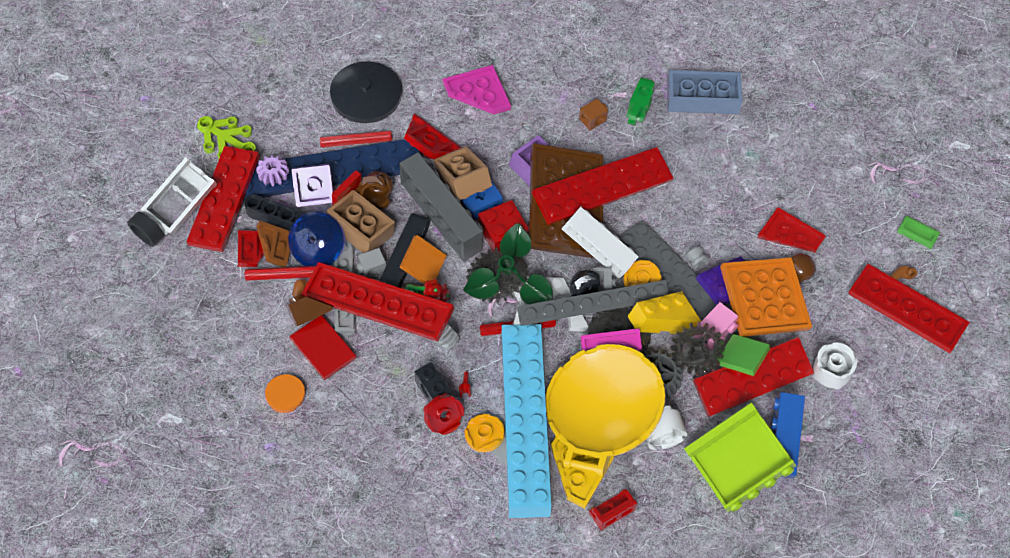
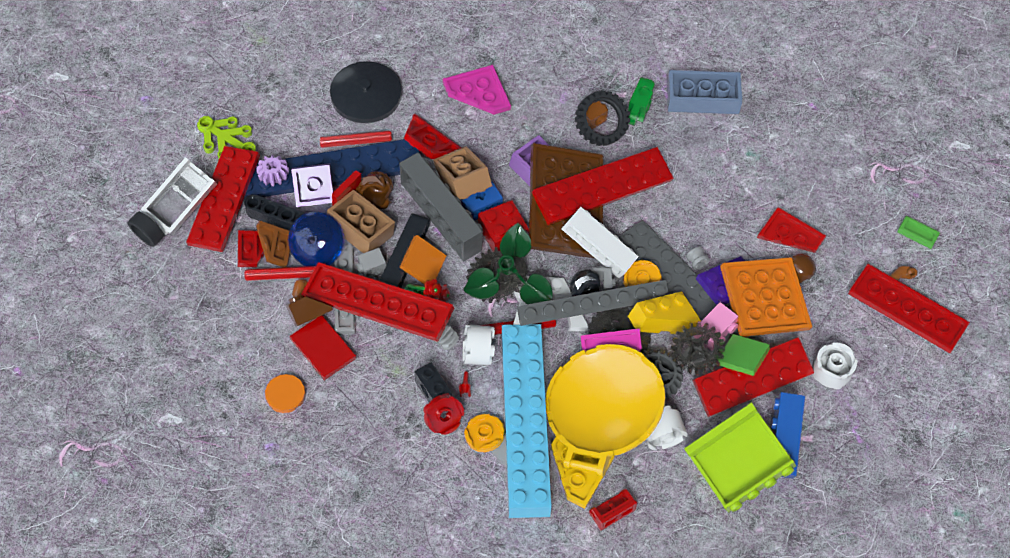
(477, 345): none -> white brick
(618, 106): none -> black tyre

